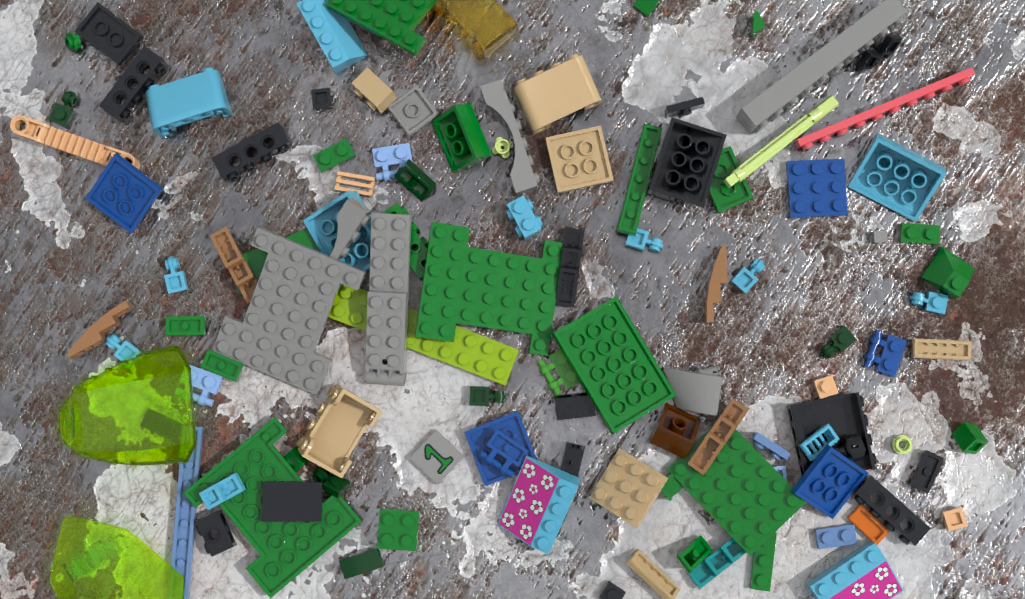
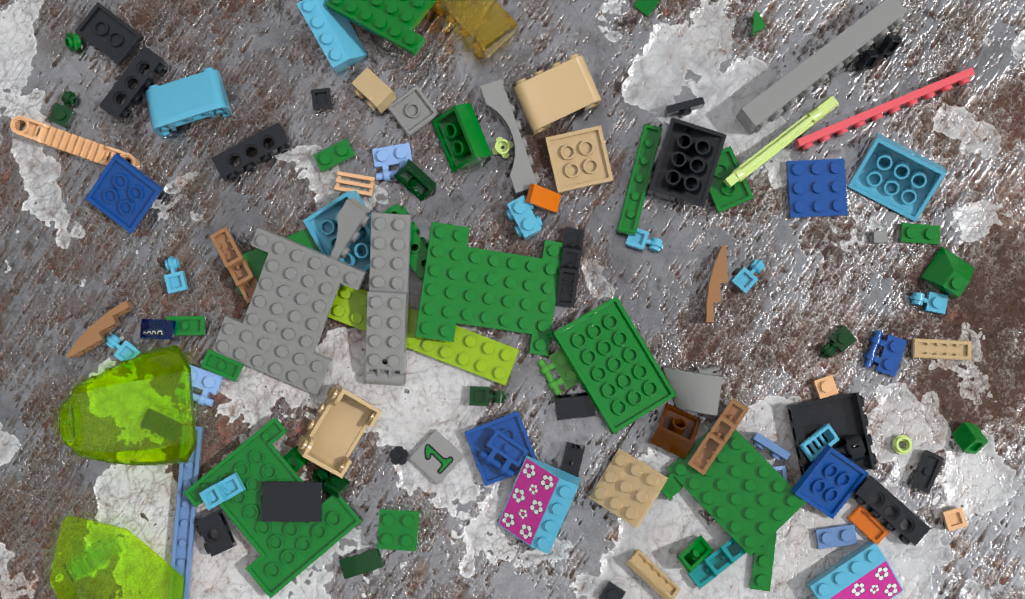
(158, 329): none -> clear blue slope
(393, 455): none -> black plate
(543, 198): none -> orange tile

